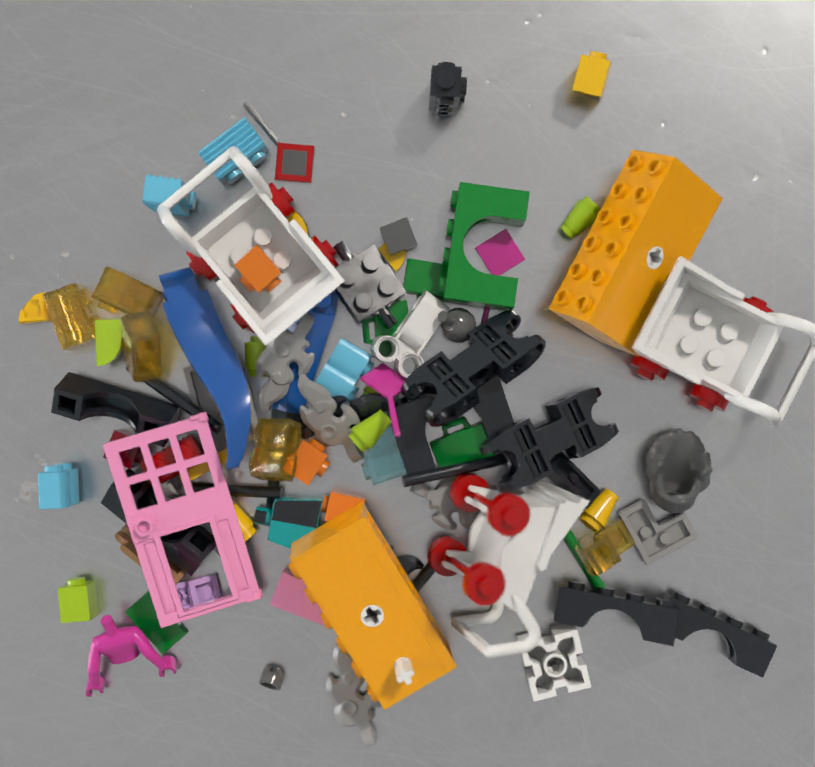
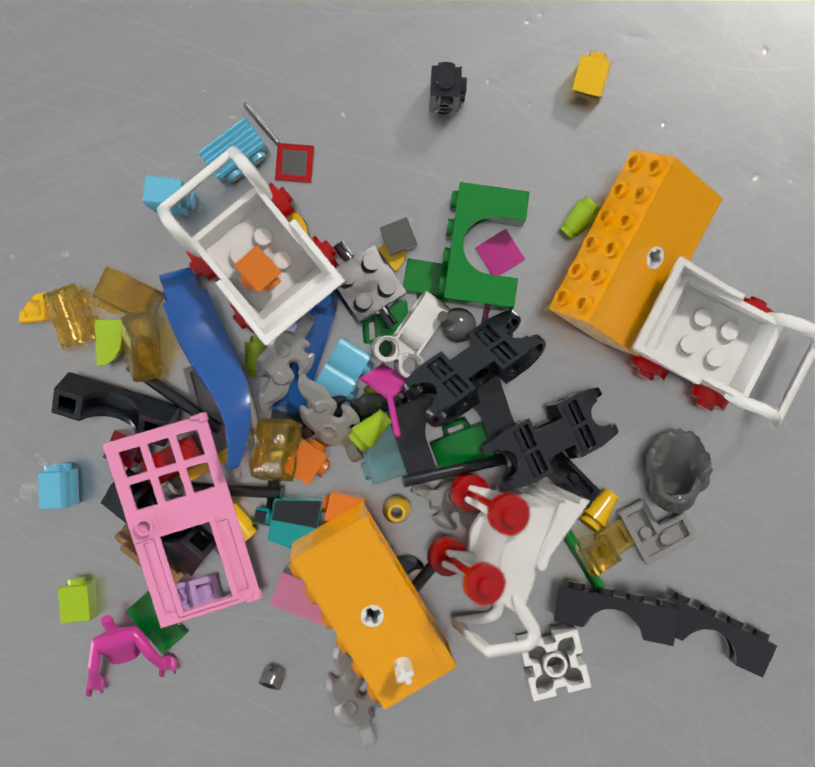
(400, 502): none -> yellow cone

